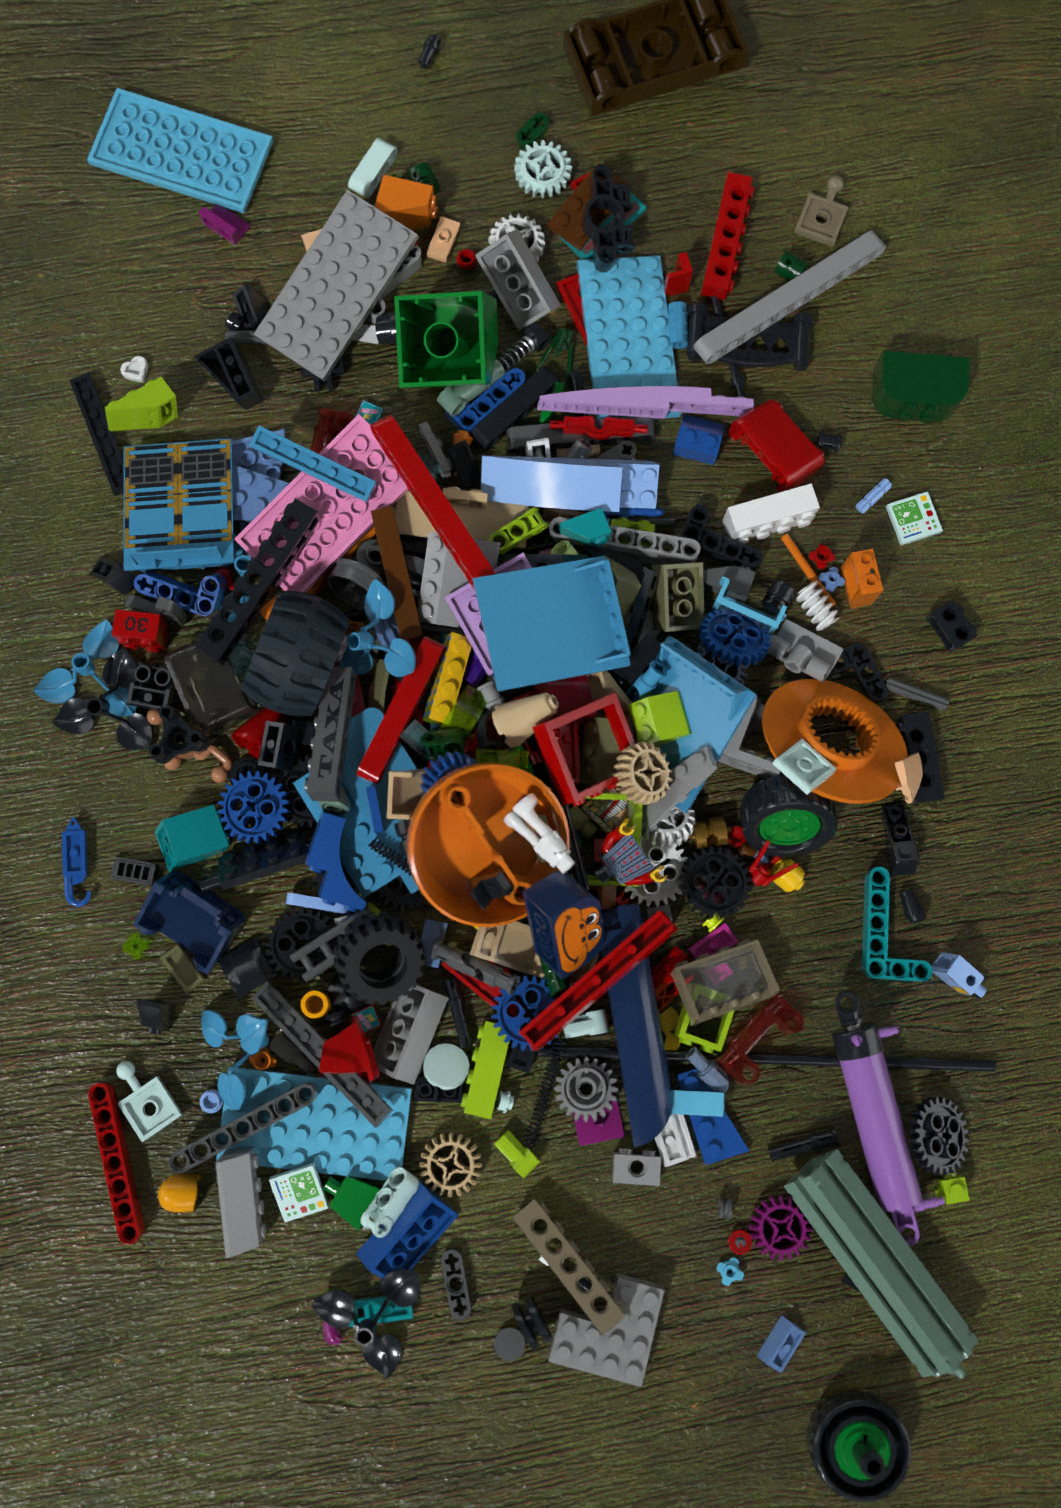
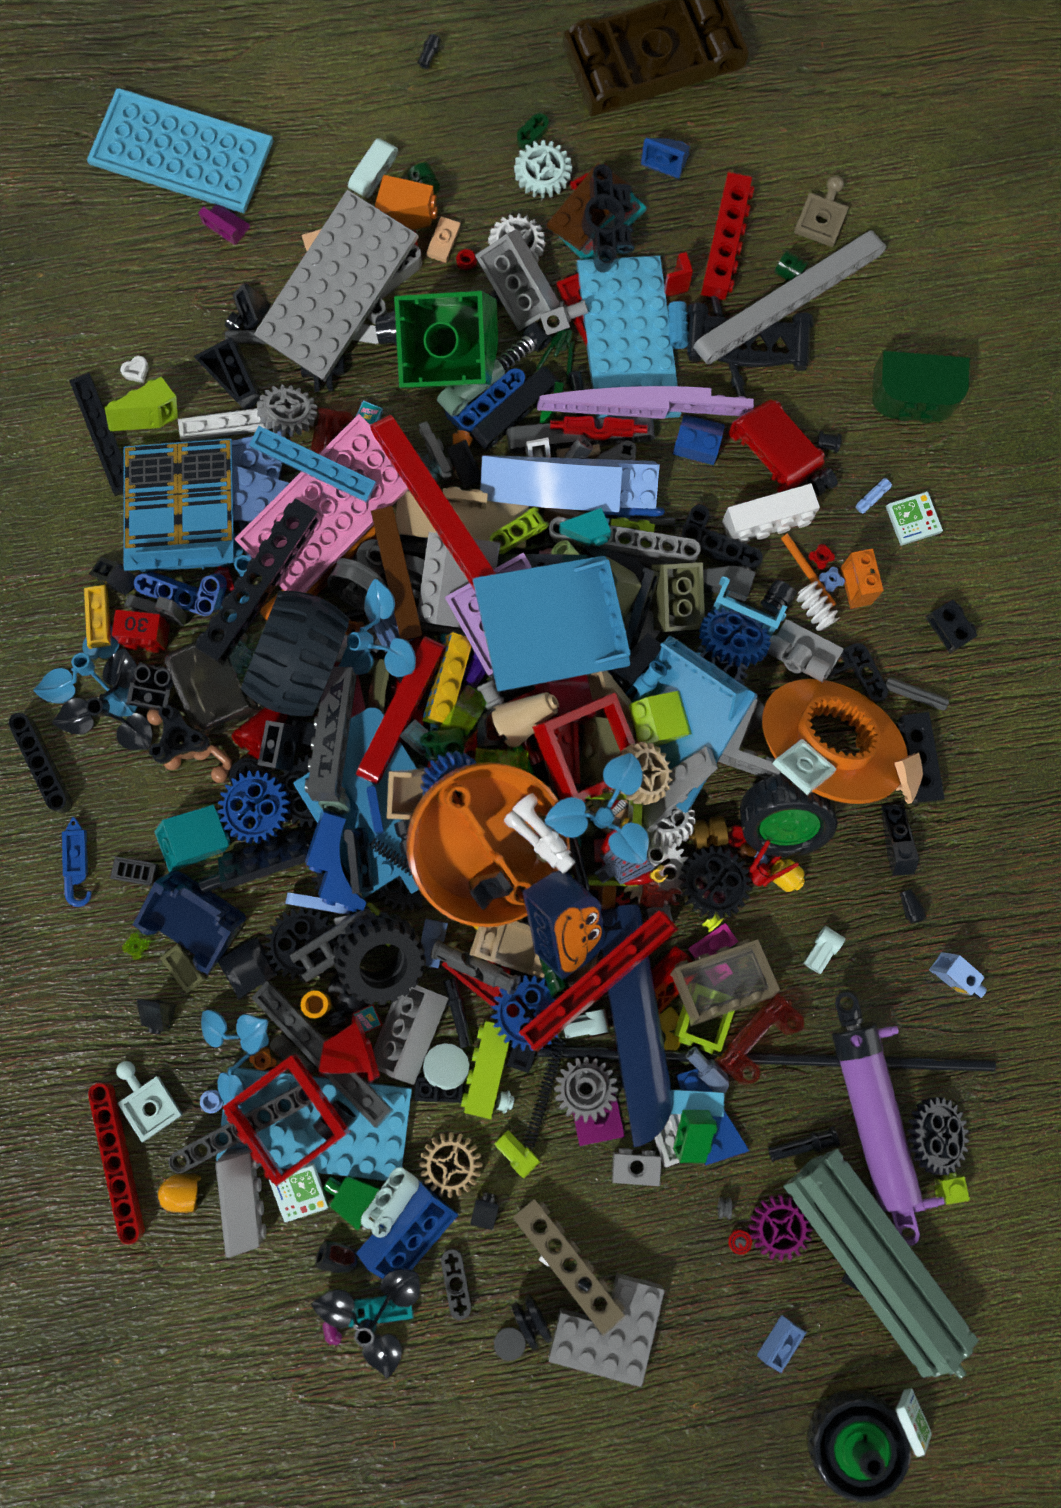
(32, 756): none -> black beam
(97, 616): none -> yellow tile
(219, 425): none -> white tile
(248, 1135): none -> red window
(286, 410): none -> light grey gear
(335, 1257): none -> black rock
(344, 1112): none -> black wheel
(359, 859): none -> black plate
(485, 1210): none -> black slope
(564, 314): none -> light grey bracket
(570, 819): none -> dark azure plant
(654, 896): none -> clear red piece
(665, 155): none -> blue slope
(694, 1136): none -> green brick
(736, 1273): medium azure plate -> none
(823, 481): none -> black wheel
(827, 944): none -> light aqua piece
(881, 935): teal beam -> none
(914, 1422): none -> light aqua tile

